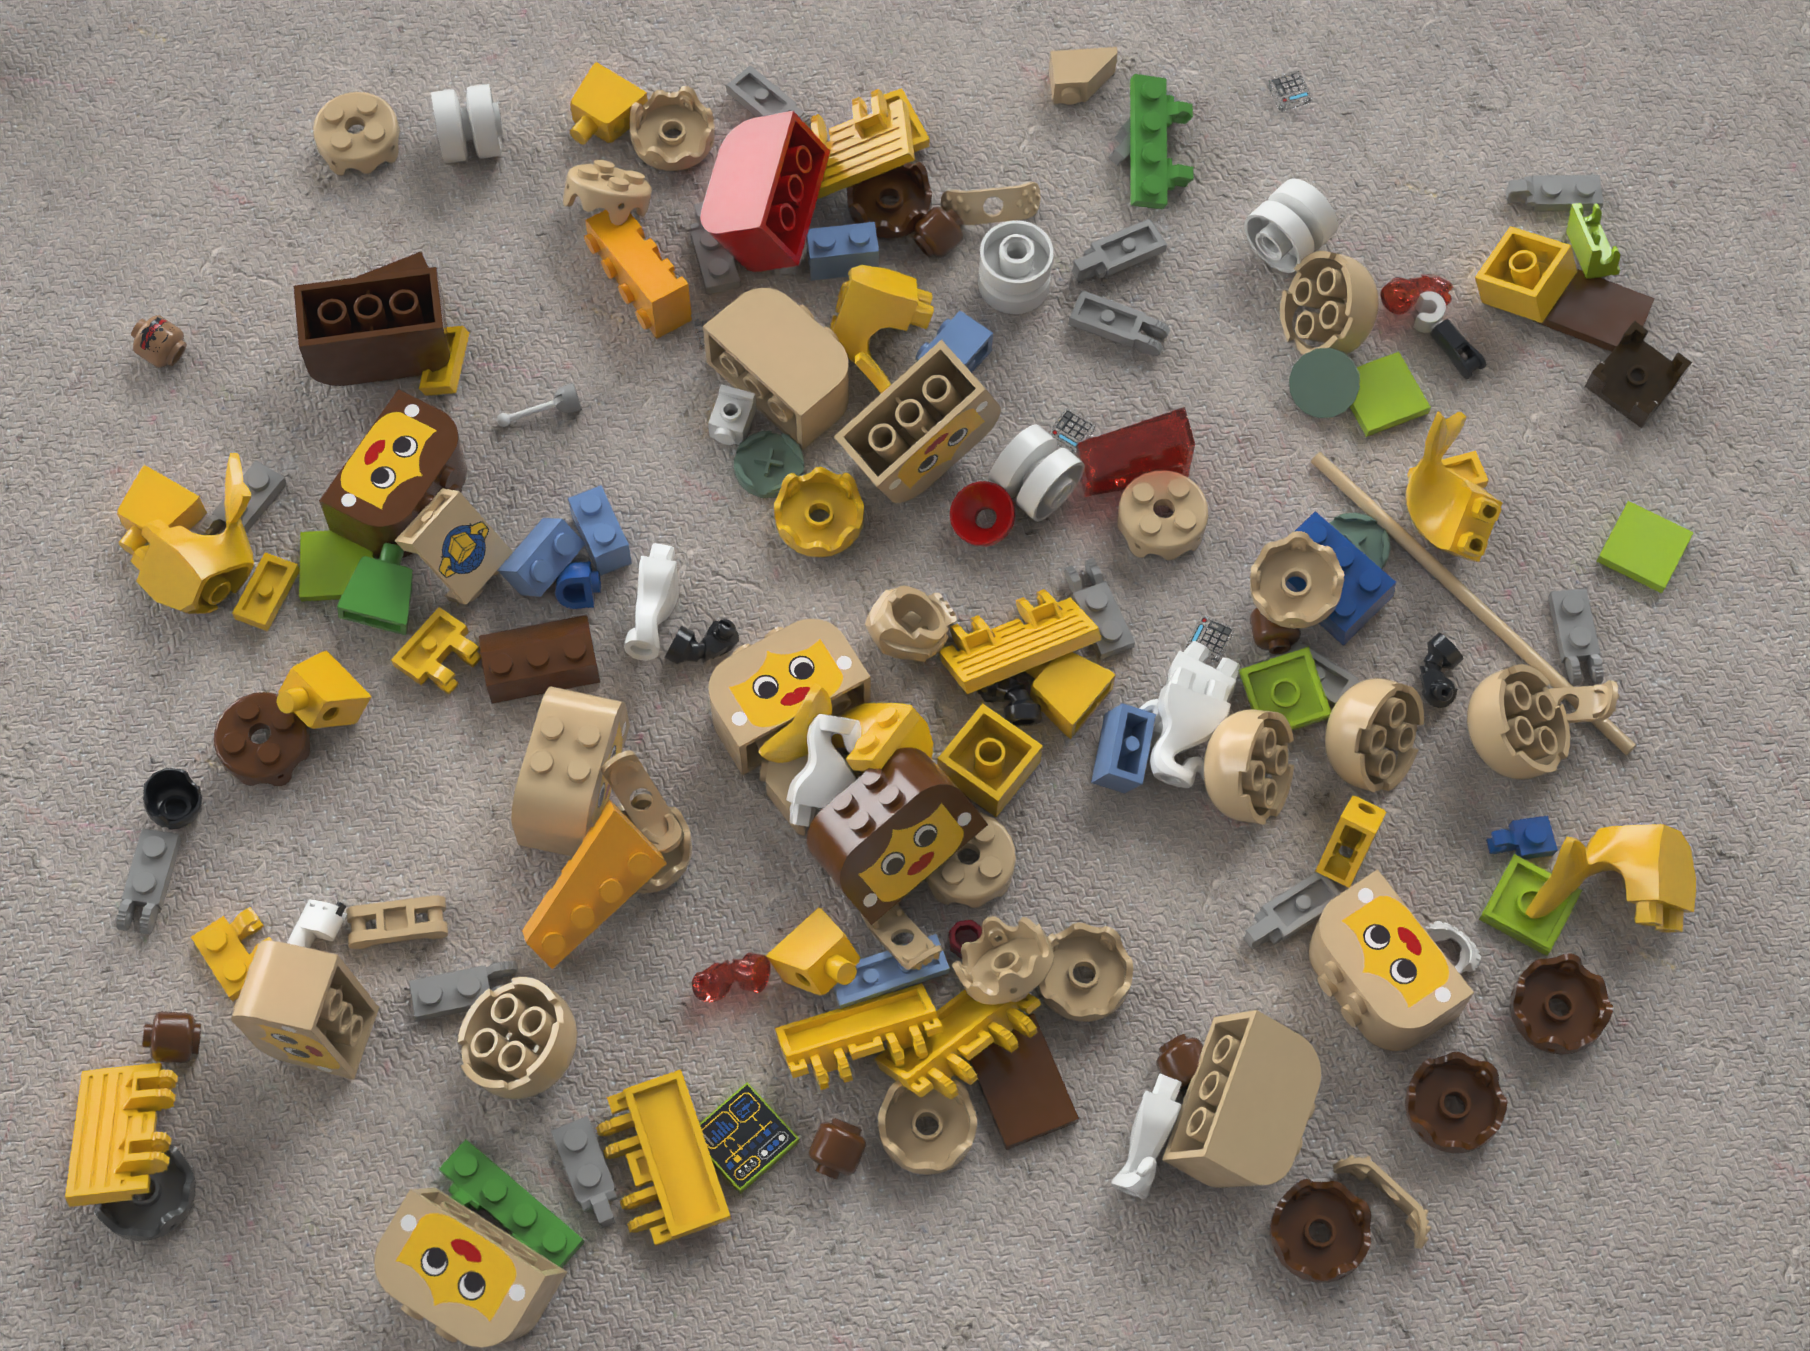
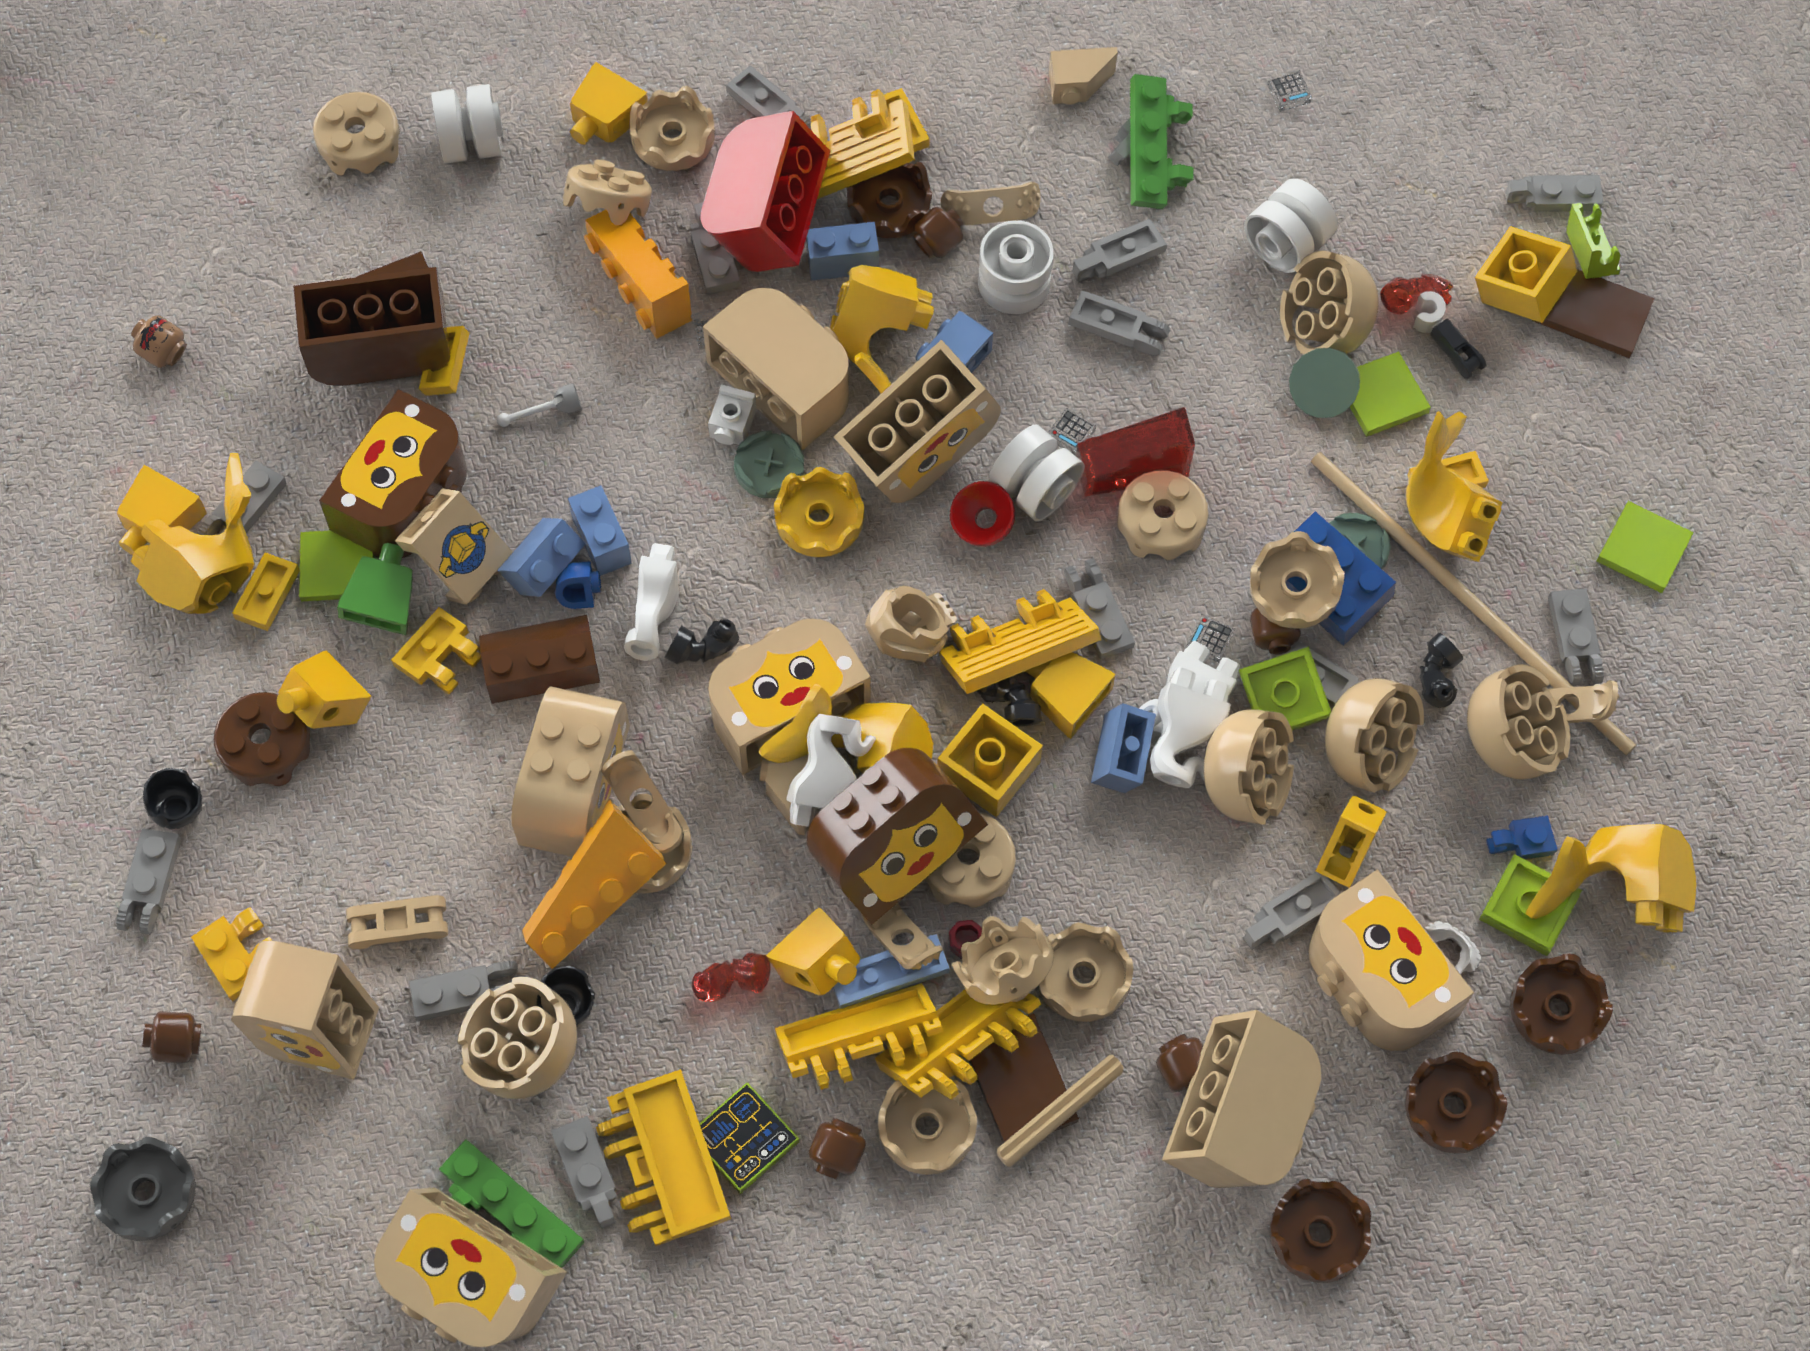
(117, 1133): yellow hinge -> none
(317, 921): white piece -> none
(573, 987): none -> black hair
(882, 738): yellow plate -> none
(1060, 1110): none -> tan axle
(1148, 1136): white hips -> none
(1365, 1168): tan piece -> none
(1636, 376): dark brown panel -> none

